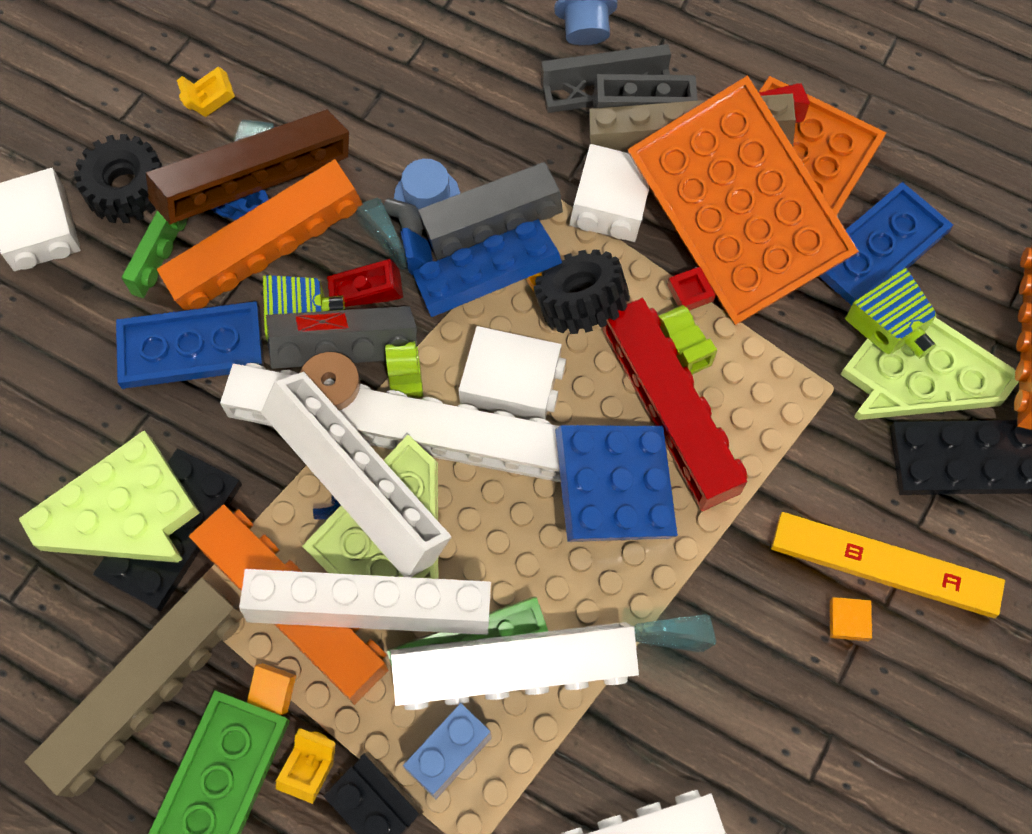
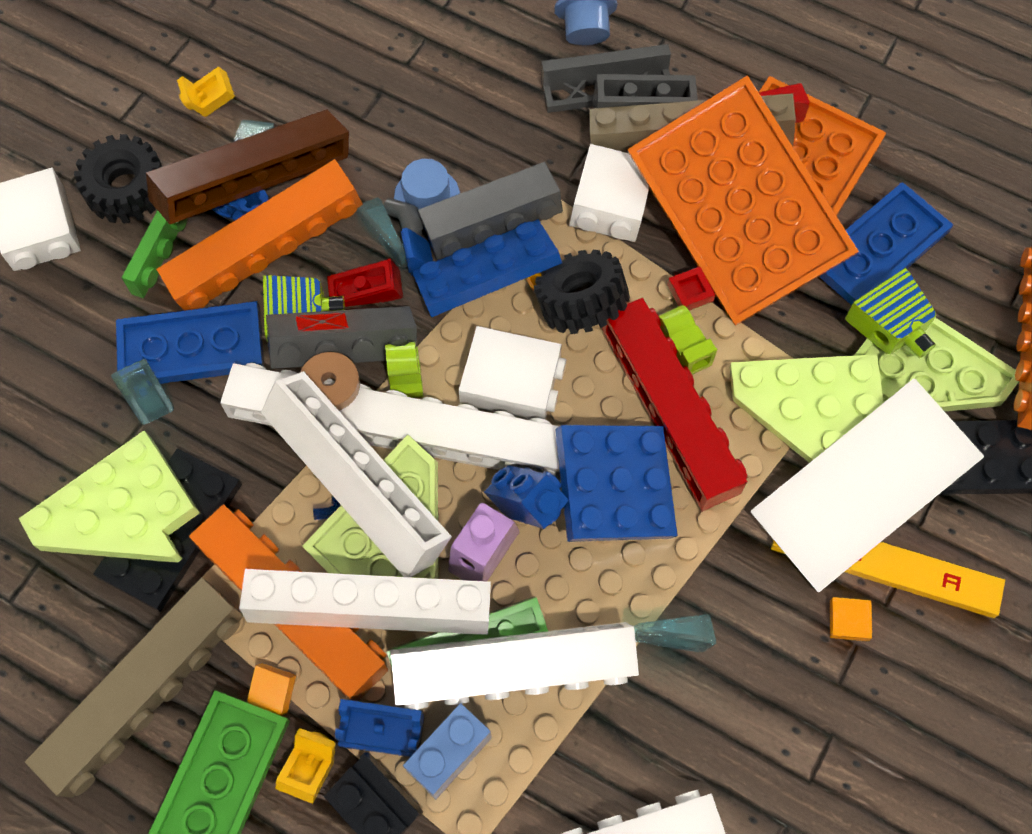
(143, 391): none -> clear light blue slope
(379, 728): none -> blue hinge
(482, 543): none -> lavender torso
(527, 495): none -> blue brick
(808, 399): none -> yellowish green wing
(866, 484): none -> white sticker

